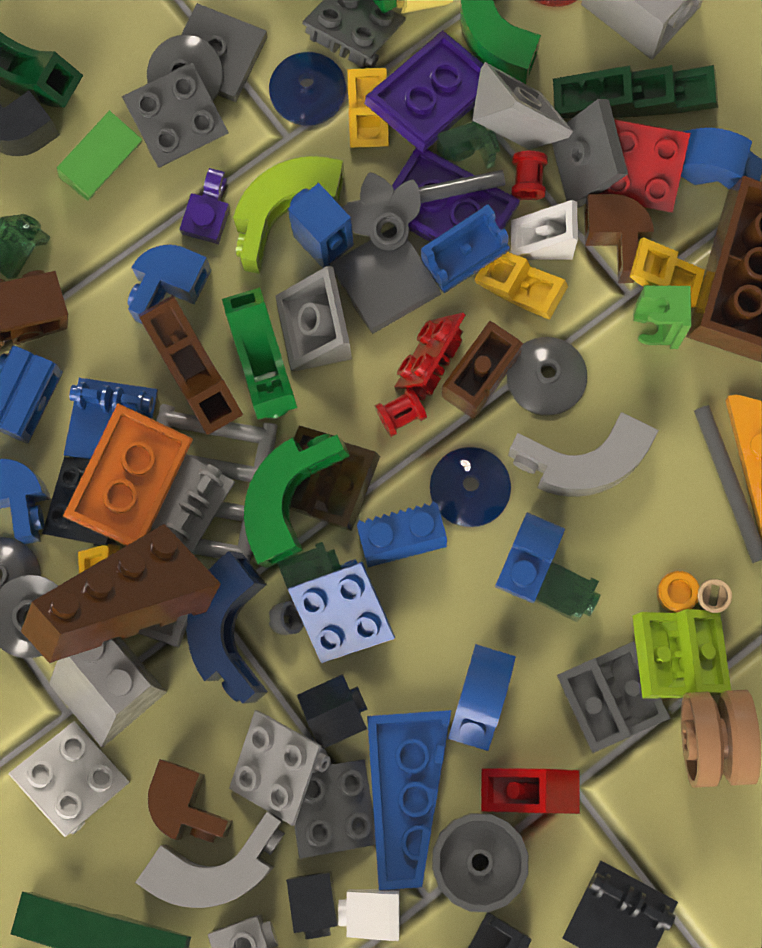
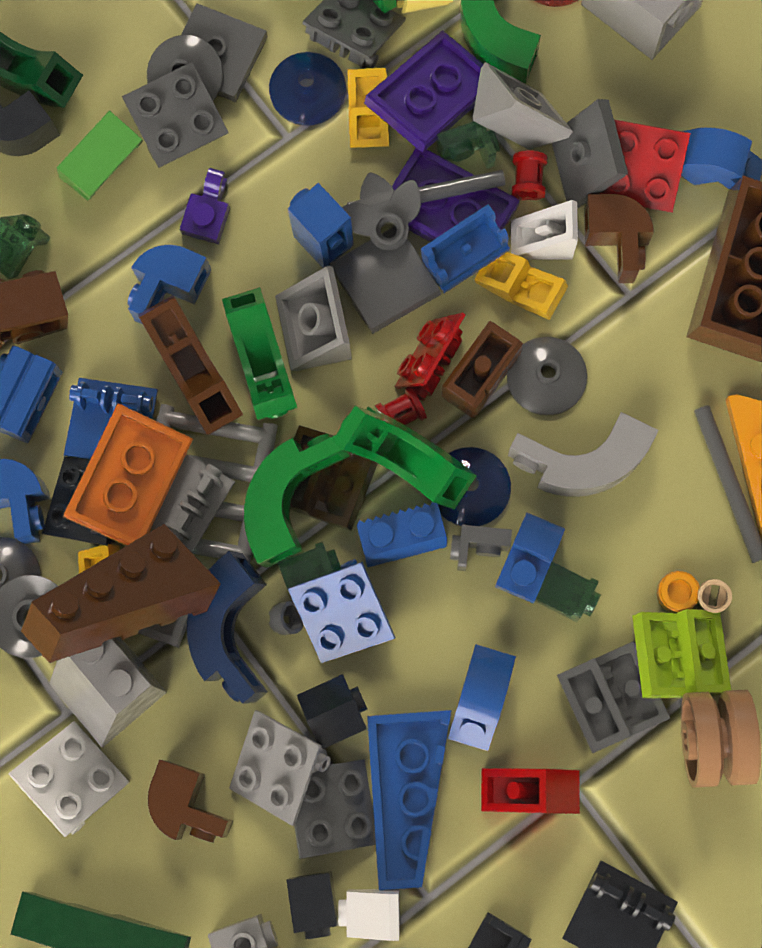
(199, 886): light grey arch -> none
(270, 197): lime arch -> none
(406, 454): none -> green arch
(486, 540): none -> dark grey bracket
(502, 875): dark grey wheel -> none
(638, 92): dark green slope -> none
(660, 267): yellow slope -> none
(668, 309): bright green hinge -> none

